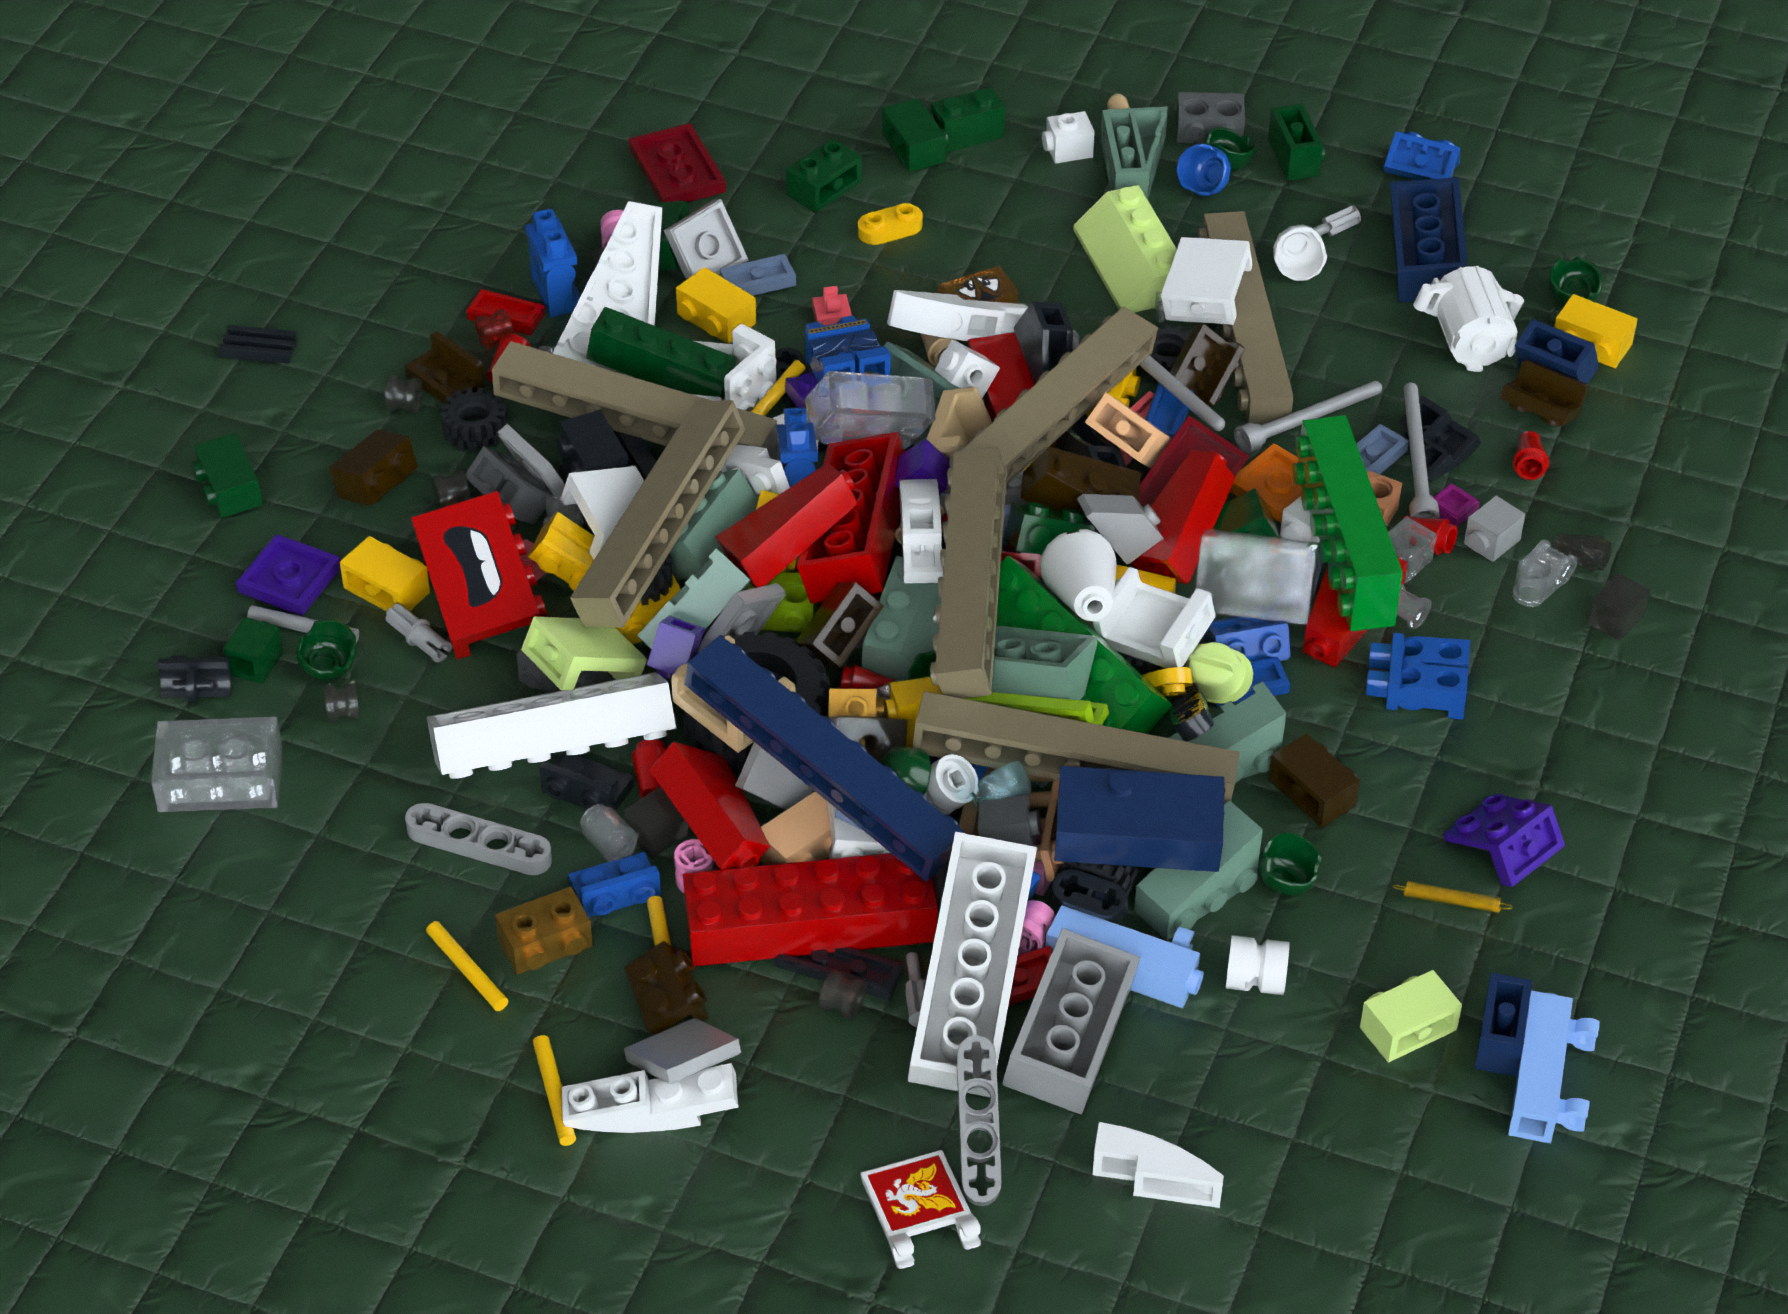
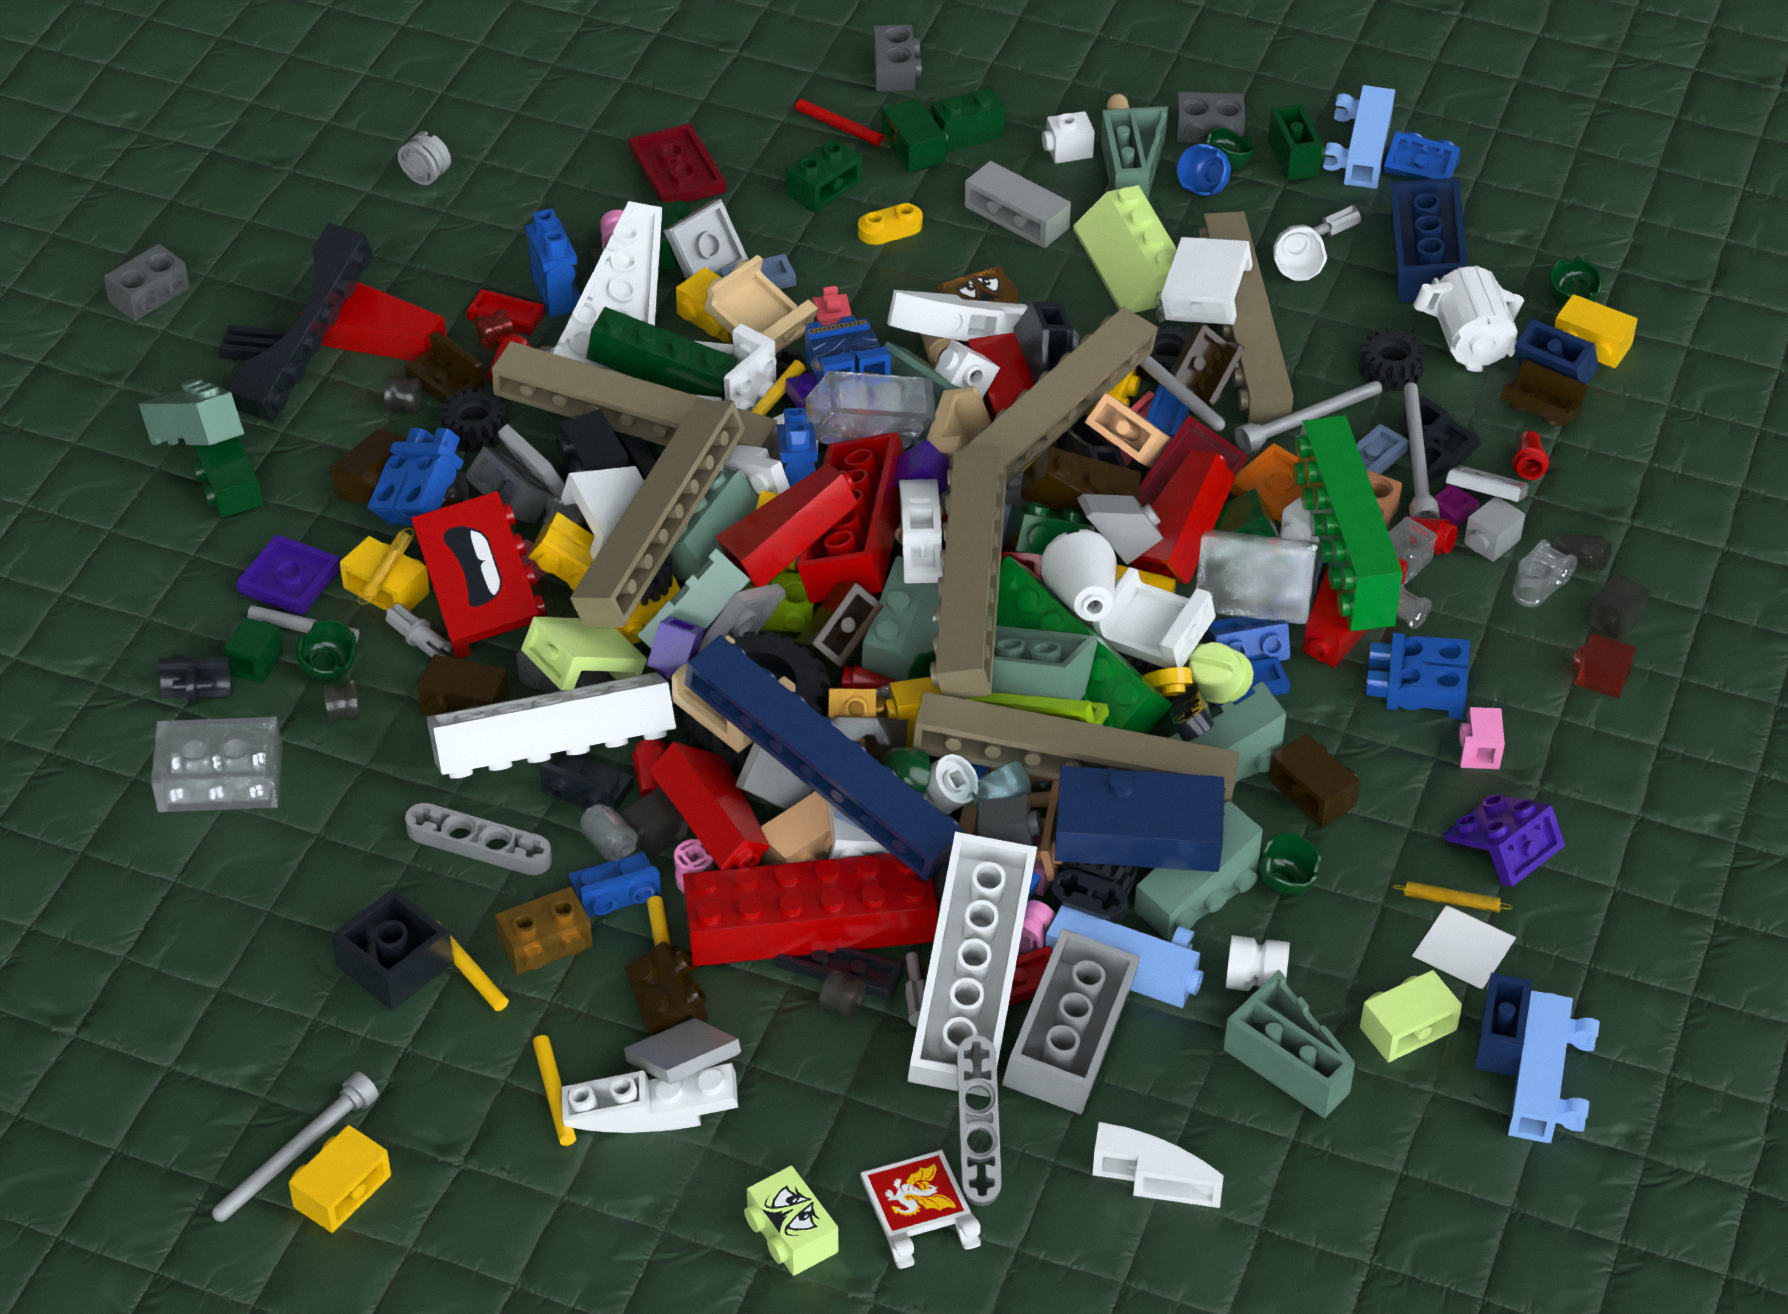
(146, 282): none -> dark grey brick
(197, 413): none -> sand green wedge
(268, 378): none -> black arch
(339, 1178): none -> yellow brick
(356, 1093): none -> light grey piece
(383, 325): none -> red slope
(391, 568): none -> yellow piece
(392, 948): none -> black brick
(416, 476): none -> blue hips
(424, 158): none -> light grey wheel
(460, 685): none -> dark brown brick
(756, 302): none -> tan panel
(791, 1221): none -> yellowish green brick
(839, 122): none -> red bar
(895, 58): none -> dark grey brick
(1017, 204): none -> light grey brick
(1289, 1047): none -> sand green wedge
(1368, 139): none -> light blue brick
(1395, 346): none -> black tyre
(1464, 947): none -> white sticker
(1482, 738): none -> bright pink brick
(1487, 483): none -> light grey tile
(1604, 665): none -> clear red brick

